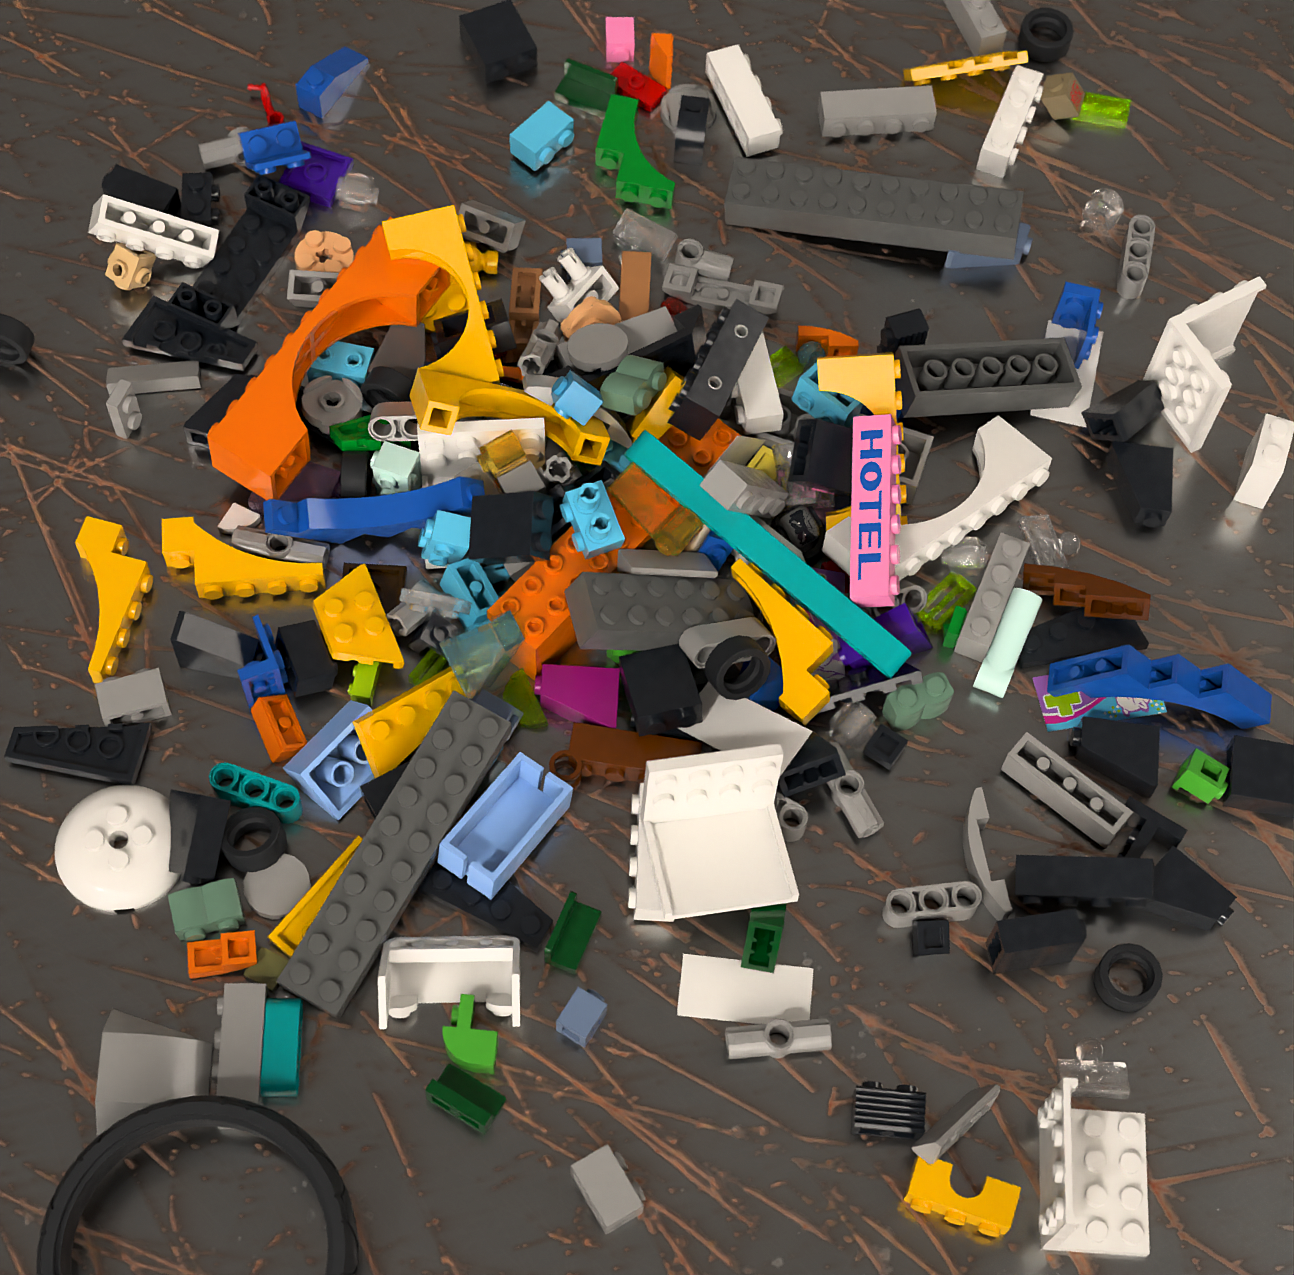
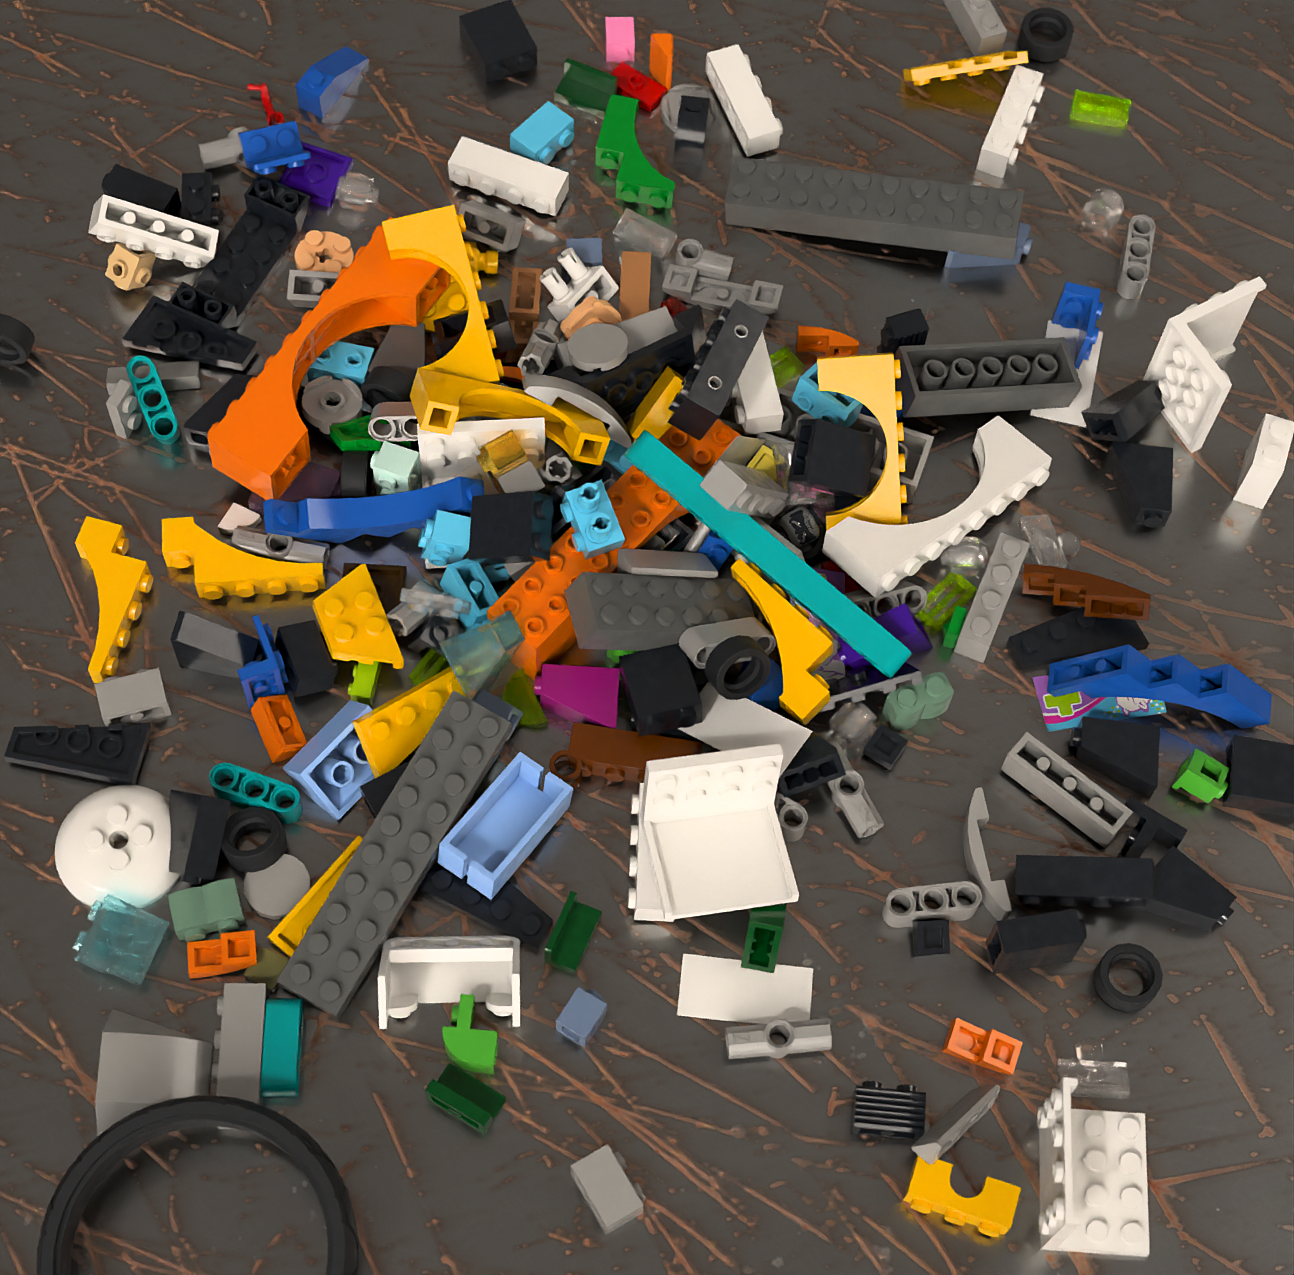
(120, 939): none -> clear light blue plate
(143, 389): none -> teal beam
(508, 176): none -> white brick
(575, 398): brick -> none
(633, 385): sand green brick -> none
(667, 525): clear yellow door -> none
(809, 352): clear light blue plate -> none
(874, 511): bright pink brick -> none
(876, 111): light grey brick -> none
(981, 1047): none -> orange slope
(1008, 642): light aqua piece -> none
(1062, 95): dark tan brick -> none

